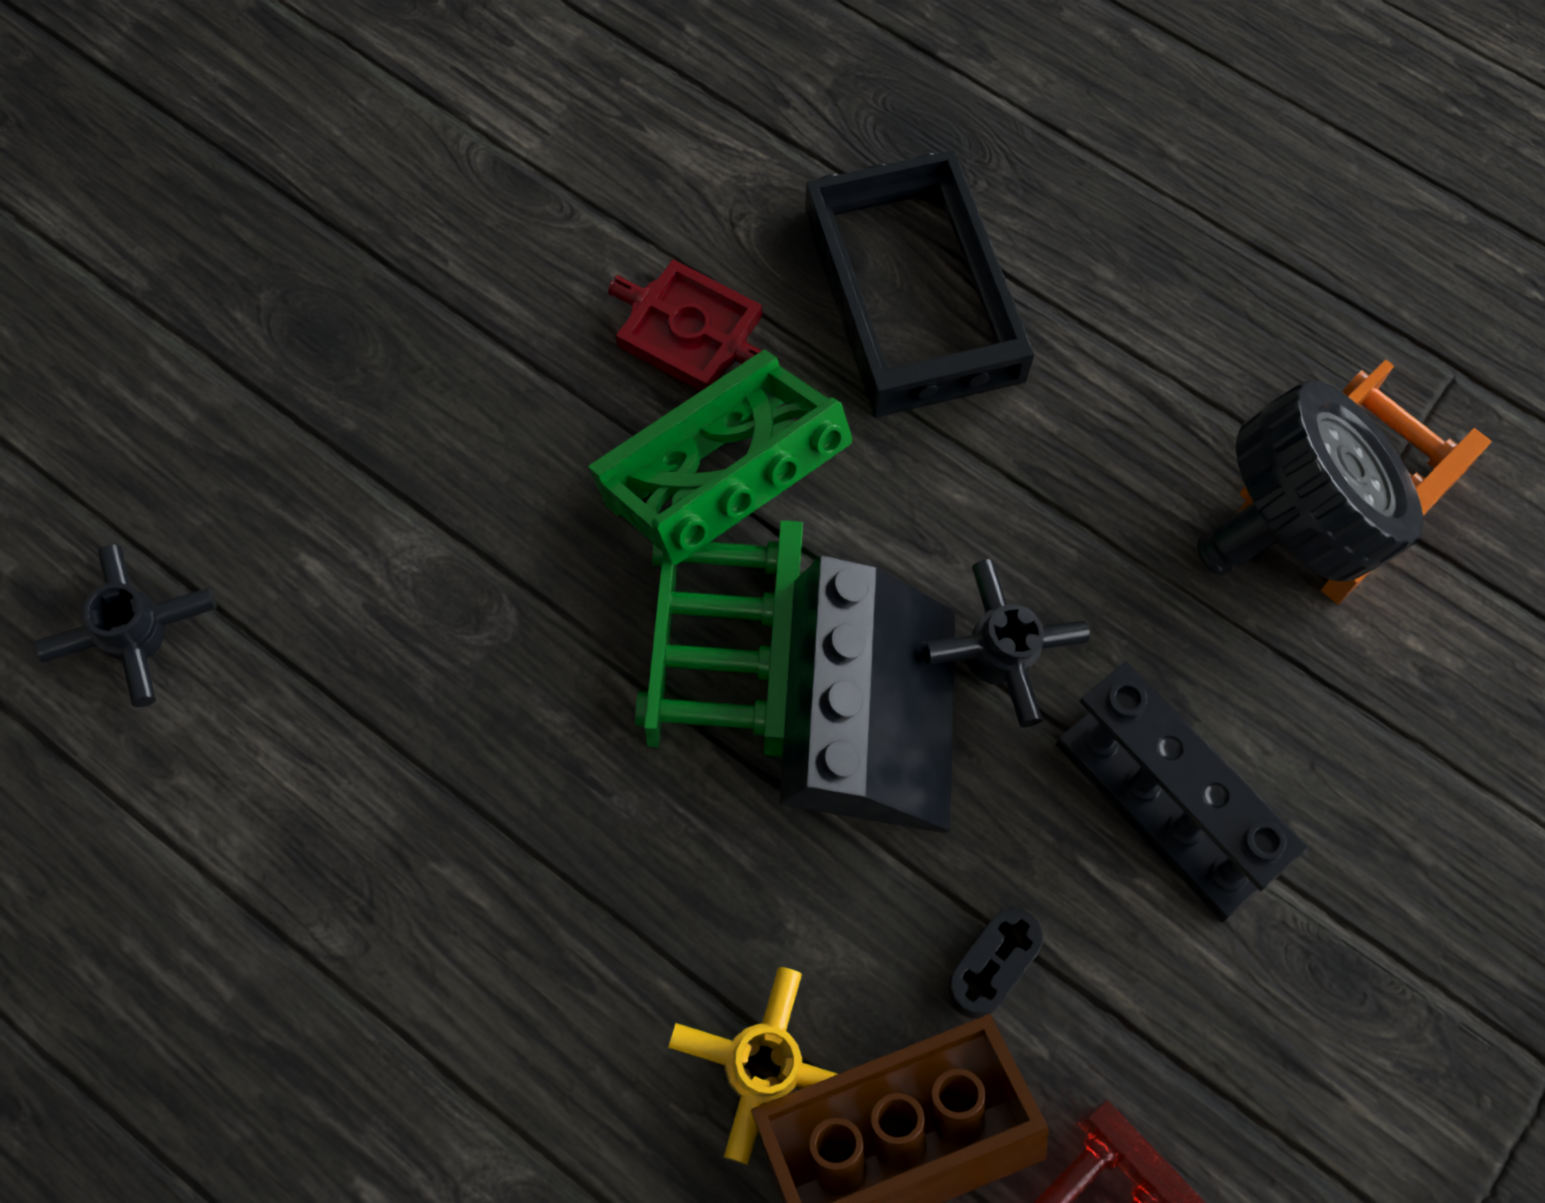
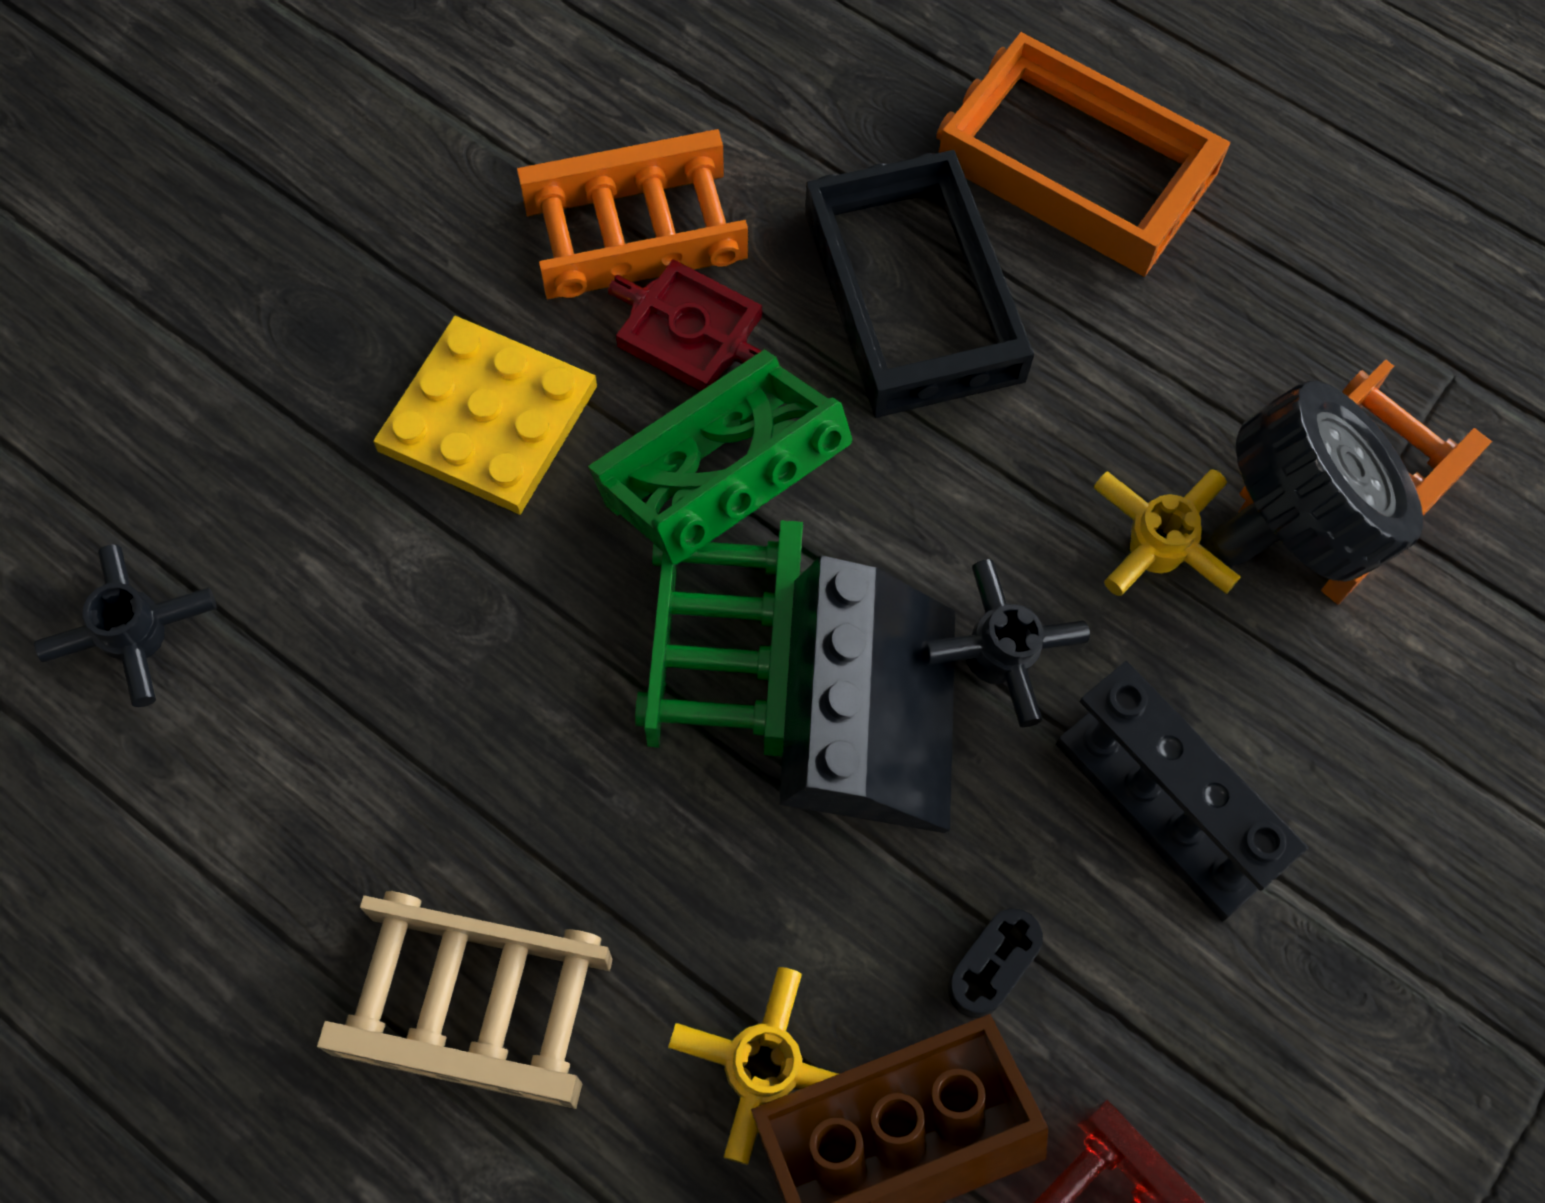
(486, 414): none -> yellow plate
(486, 1061): none -> tan fence
(624, 173): none -> orange fence
(1108, 102): none -> orange door
(1179, 520): none -> yellow bar

